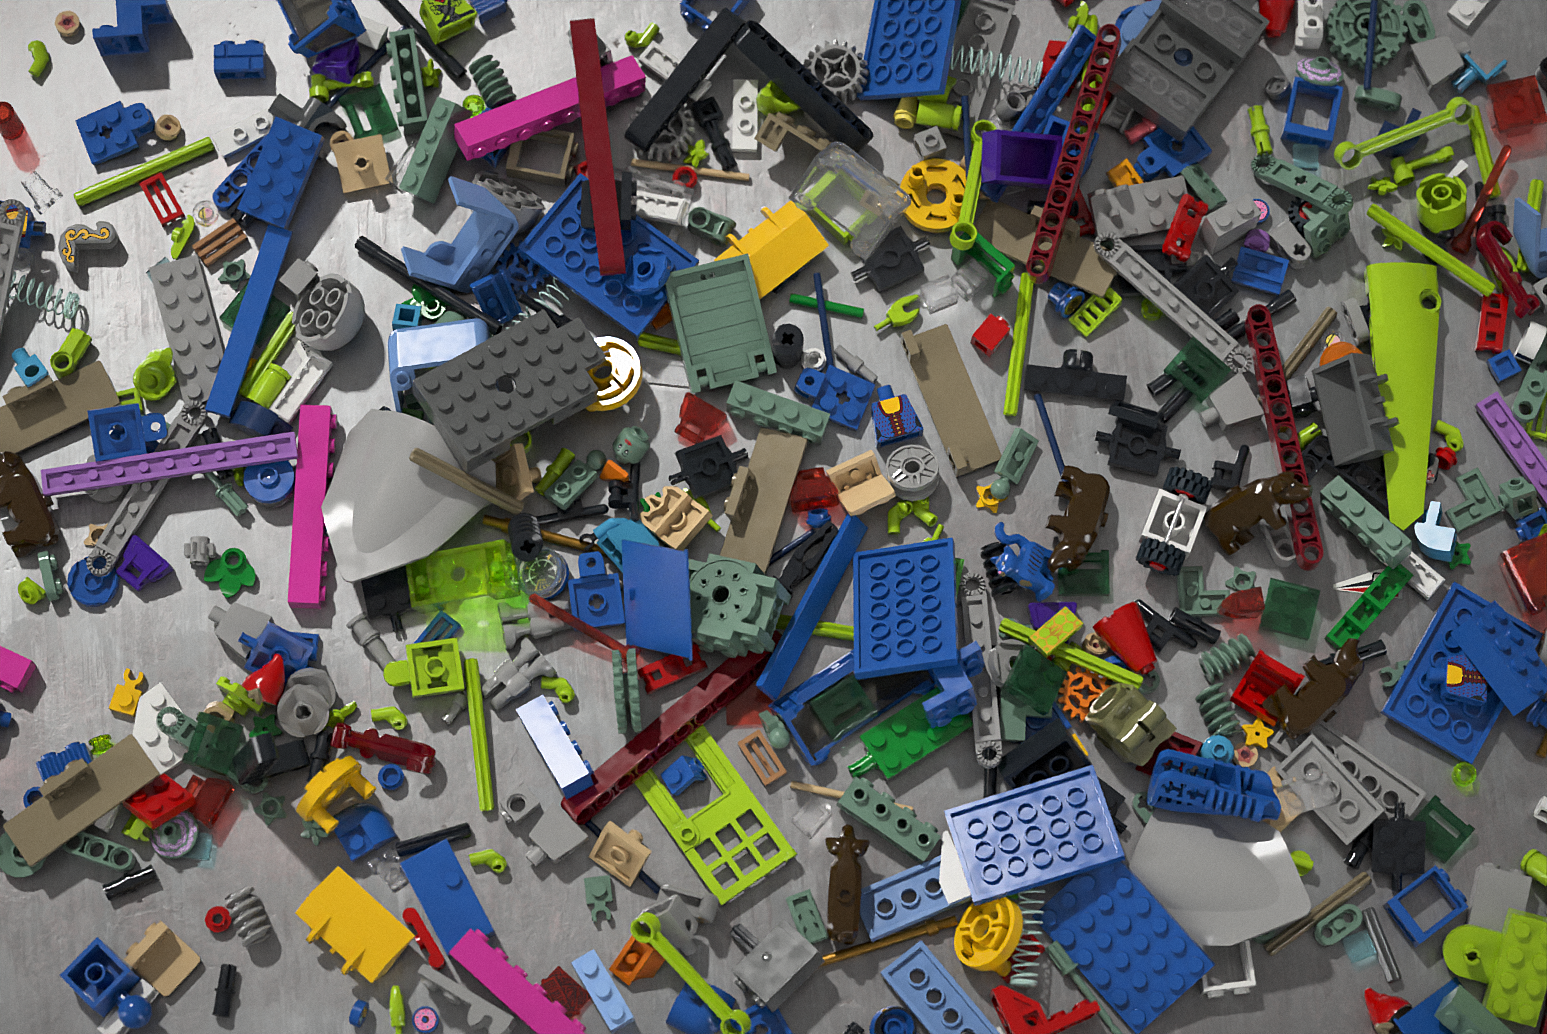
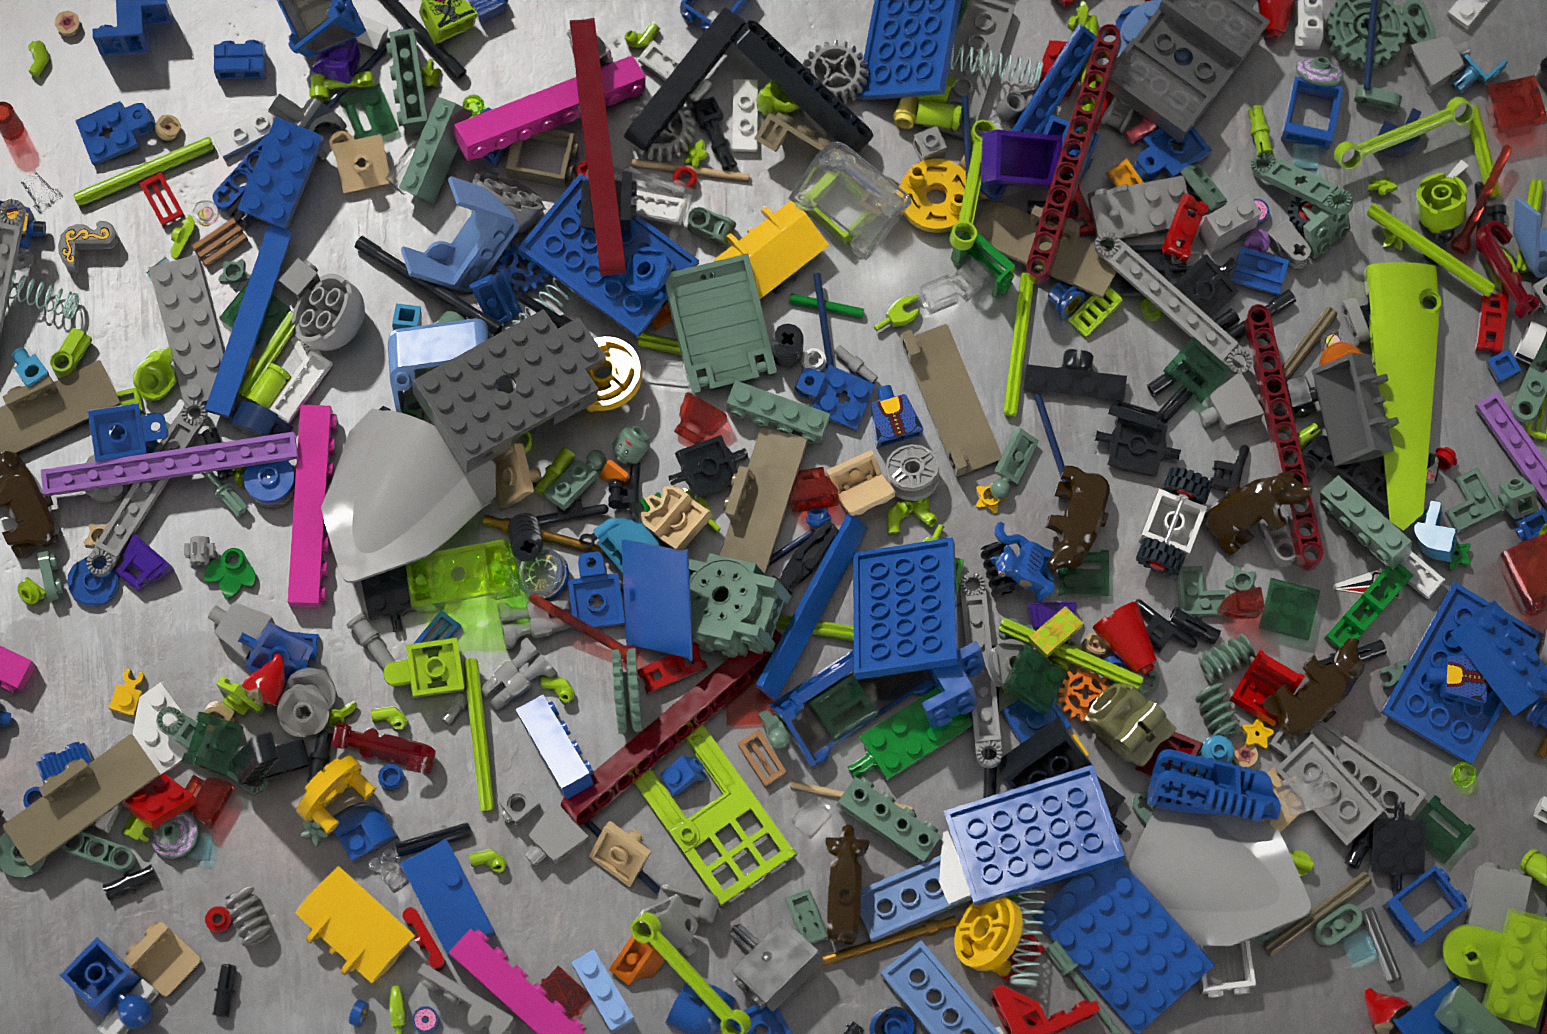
(100, 744): clear neon green bush -> none
(268, 722): green plate -> none
(277, 812): sand green plate -> none
(427, 301): green plate -> none
(466, 481): dark tan axle -> none
(489, 82): sand green piece -> none
(598, 893): sand green plate -> none
(893, 260): black plate -> none
(990, 334): red brick -> none
(1013, 717): sand green tile -> none
(1278, 87): flat silver tile -> none
(1403, 171): lime brick -> none
(1452, 435): lime arm -> none

